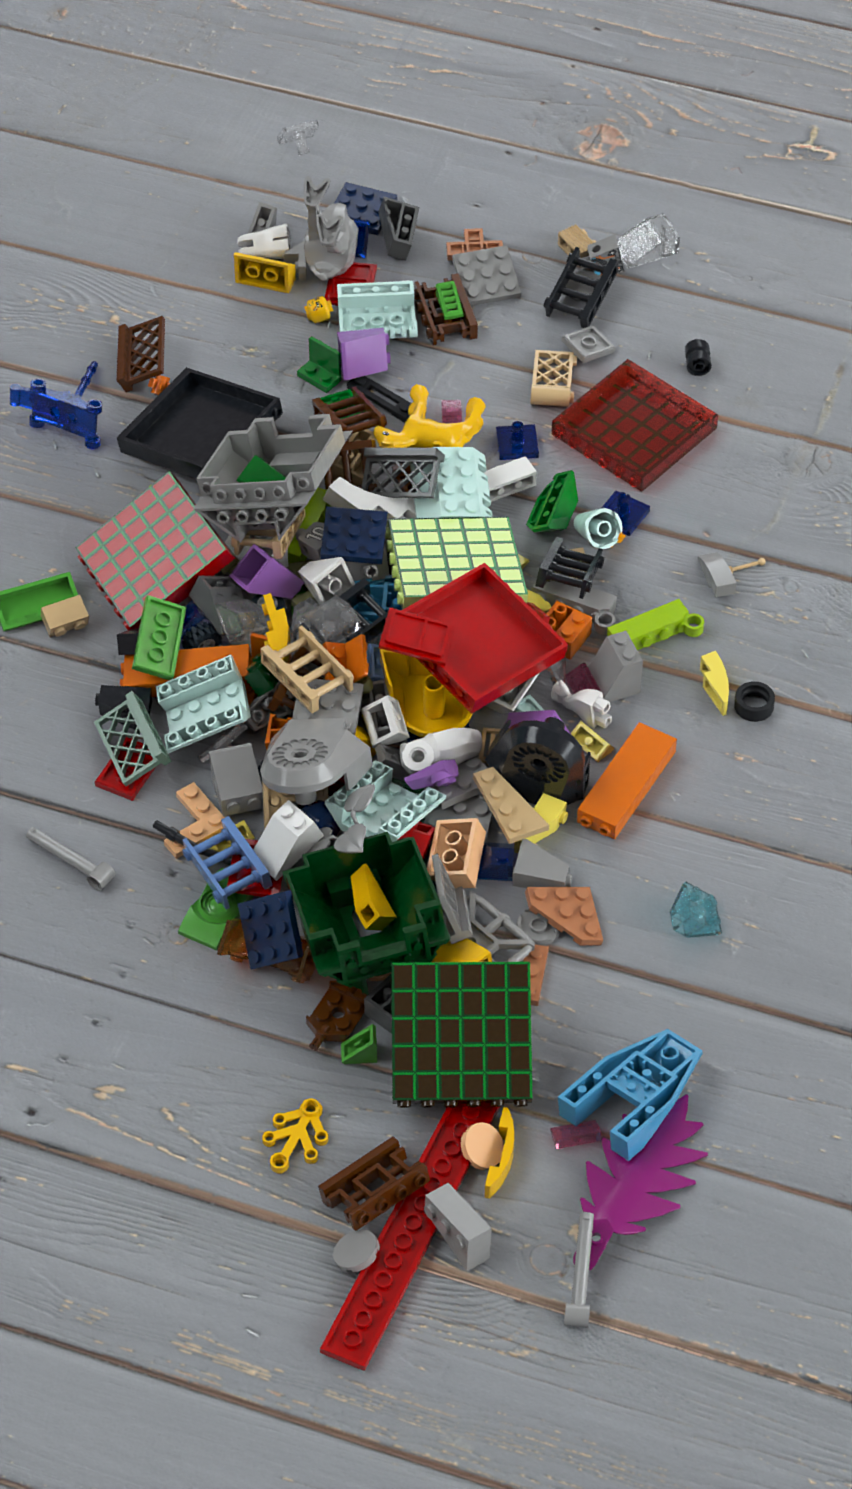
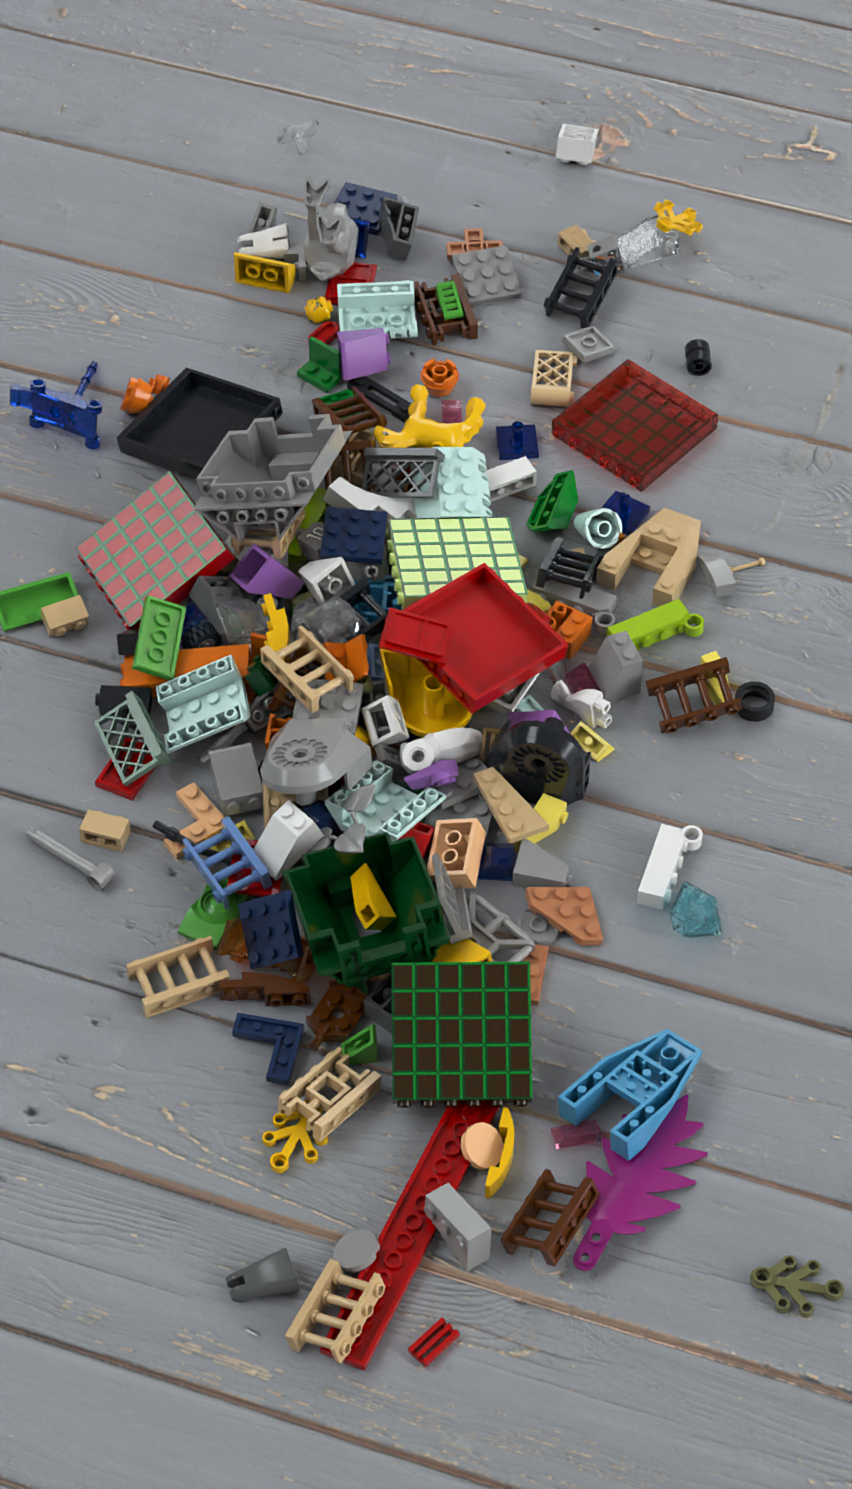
(105, 830): none -> tan brick
(127, 355): reddish brown fence -> none
(136, 396): none -> orange cone
(177, 995): none -> tan fence
(259, 471): green slope -> none
(263, 1278): none -> dark grey piece
(273, 988): none -> reddish brown slope
(283, 1033): none -> dark blue plate
(323, 1295): none -> tan fence
(326, 332): none -> red tile
(339, 1107): none -> tan fence
(364, 1172): reddish brown fence -> none
(439, 377): none -> orange cone
(447, 1328): none -> red tile
(560, 1232): none -> reddish brown fence
(576, 144): none -> white slope
(577, 1311): light grey piece -> none
(626, 780): orange brick -> none
(661, 545): none -> tan wedge
(664, 862): none -> white hinge
(683, 222): none -> yellow plant
(693, 675): none -> reddish brown fence
(794, 1285): none -> olive plant

